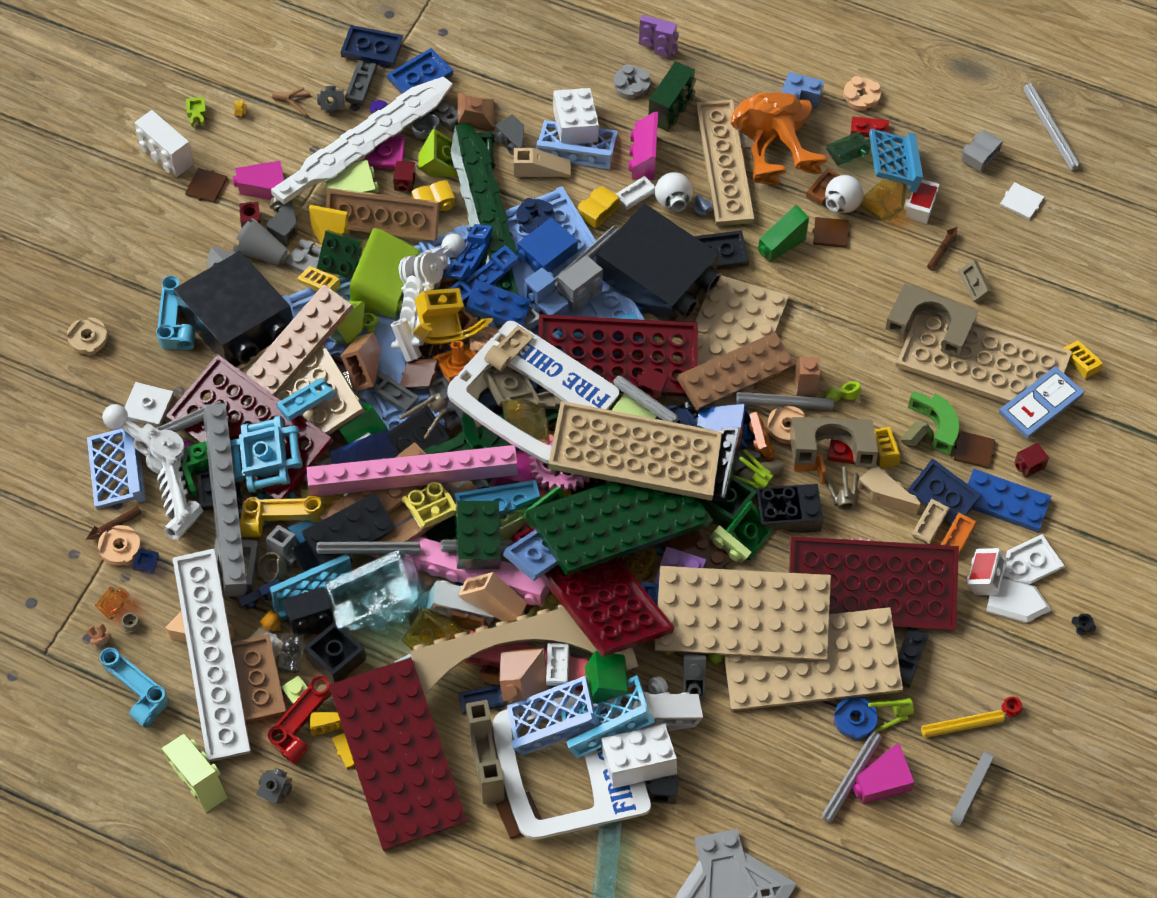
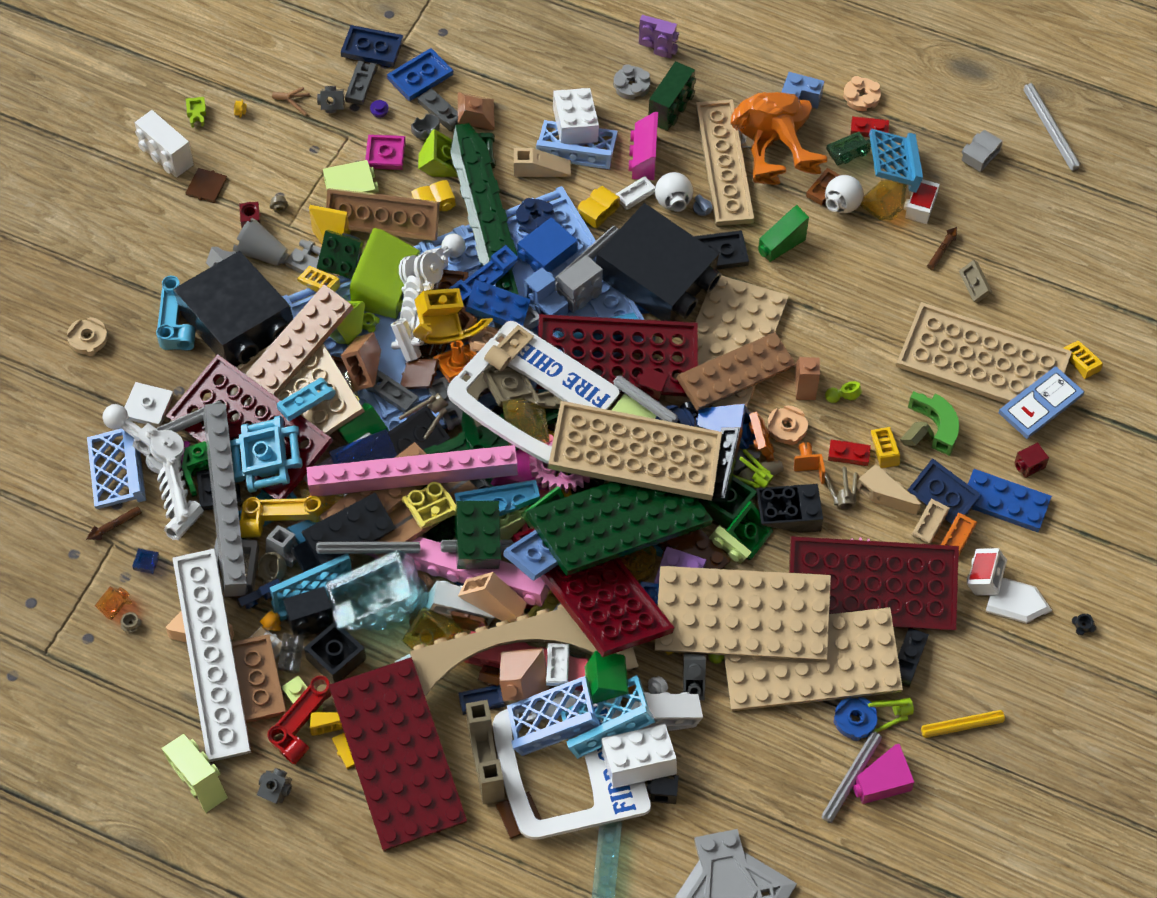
(99, 638): nougat plate -> none
(121, 556): light nougat plate -> none
(146, 708): medium azure piece -> none
(258, 179): dark pink slope -> none
(284, 224): dark grey slope -> none
(363, 139): white plate -> none
(404, 176): dark red brick -> none
(472, 255): blue slope -> none
(510, 133): dark grey slope -> none
(785, 400): light grey axle -> none
(830, 232): reddish brown piece -> none
(856, 433): dark tan arch -> none
(917, 301): dark tan arch -> none
(972, 788): light grey beam -> none
(974, 449): reddish brown piece -> none
(1012, 701): red plate -> none
(1021, 201): white piece -> none
(1031, 561): white tile -> none

